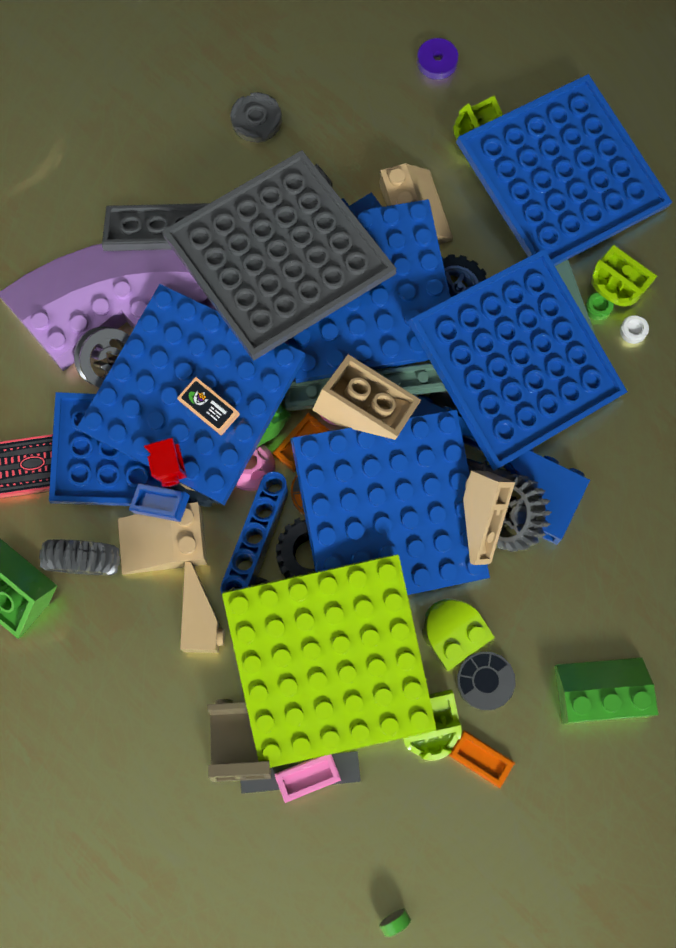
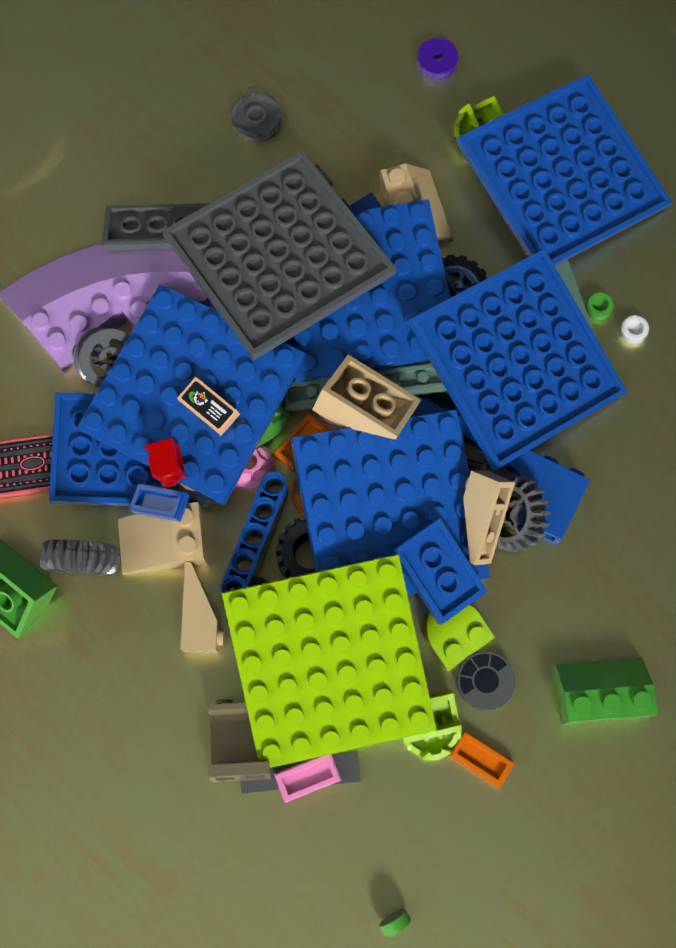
(439, 571): none -> blue plate
(621, 278): lime slope -> none

